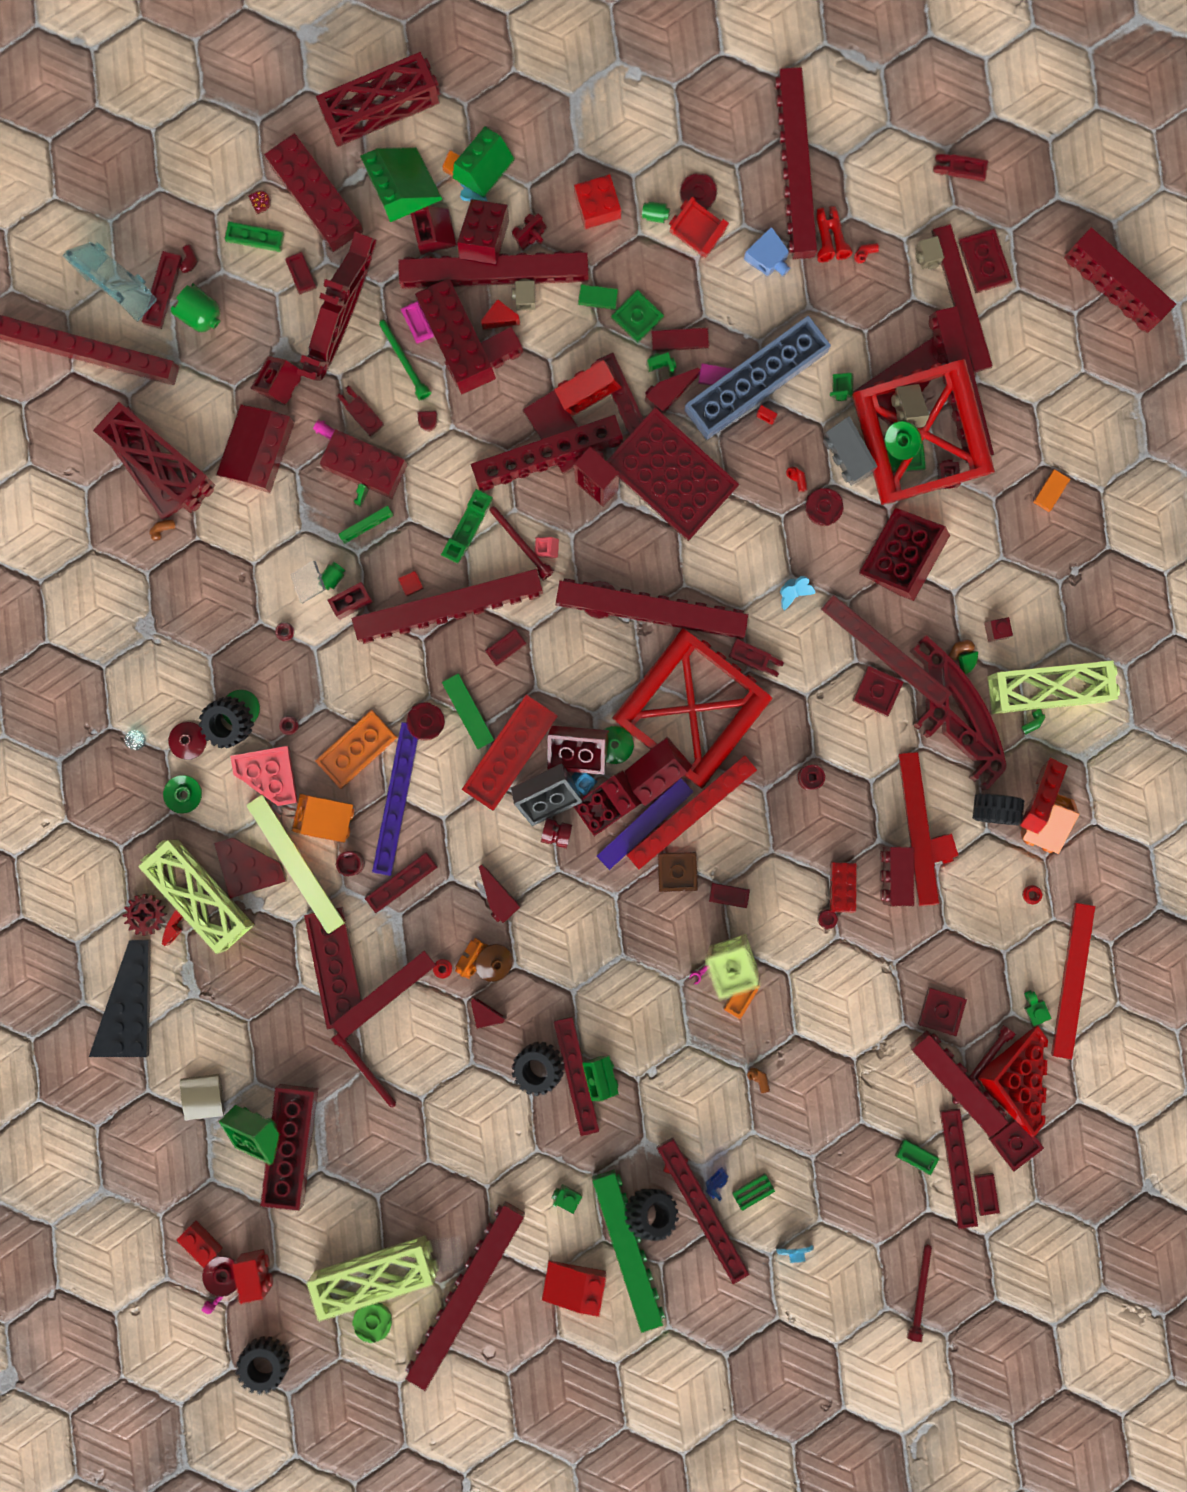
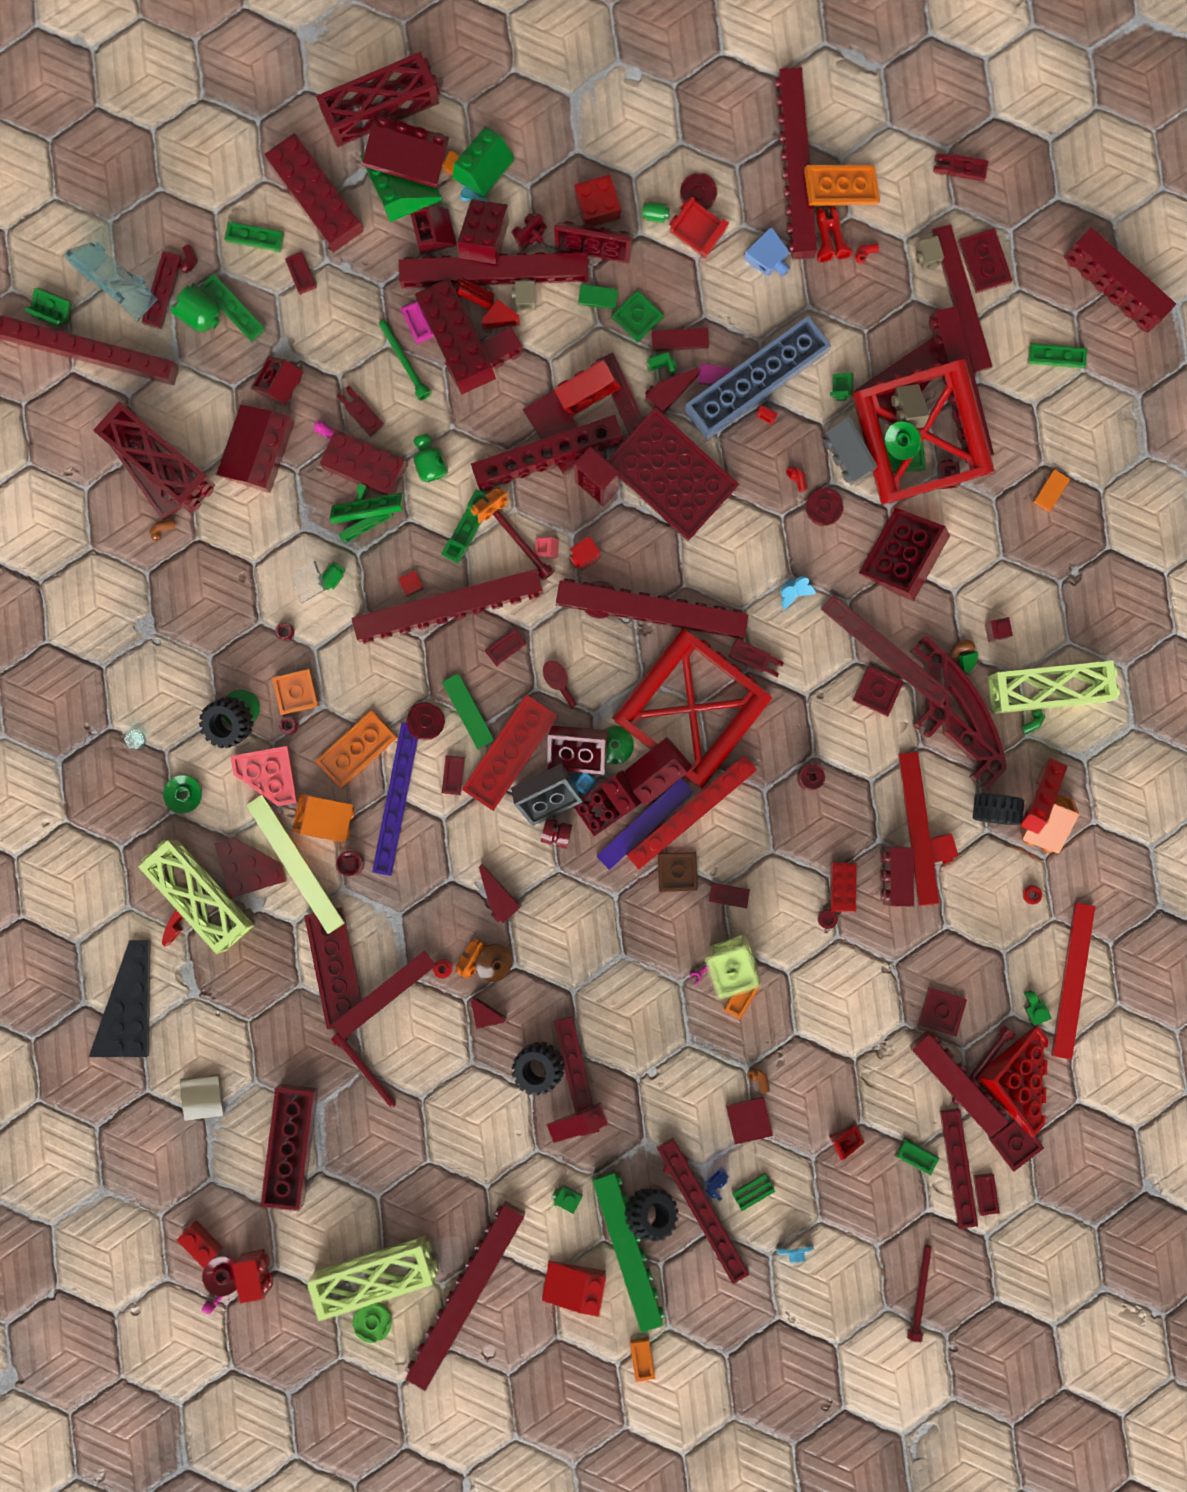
(49, 307): none -> green bracket
(144, 907): dark red gear -> none
(195, 745): dark red dish -> none
(232, 308): none -> green plate
(251, 1133): green slope -> none
(251, 1376): black tyre -> none
(260, 201): dark red tile -> none
(295, 692): none -> orange plate
(338, 307): dark red piece -> none
(350, 600): dark red brick -> none
(367, 508): none -> green tile
(401, 882): dark red tile -> none
(405, 151): none -> dark red slope
(427, 420): dark red tile -> none
(429, 460): none -> green piece
(453, 775): none -> dark red tile
(475, 293): none -> red tile
(497, 500): none -> orange hinge
(557, 679): none -> dark red piece
(578, 1123): none -> dark red slope
(584, 554): none -> red brick
(598, 242): none -> dark red slope
(600, 1078): green brick -> none
(642, 1359): none -> orange tile
(749, 1120): none -> dark red tile
(841, 184): none -> orange plate
(847, 1141): none -> red slope
(1057, 355): none -> green tile

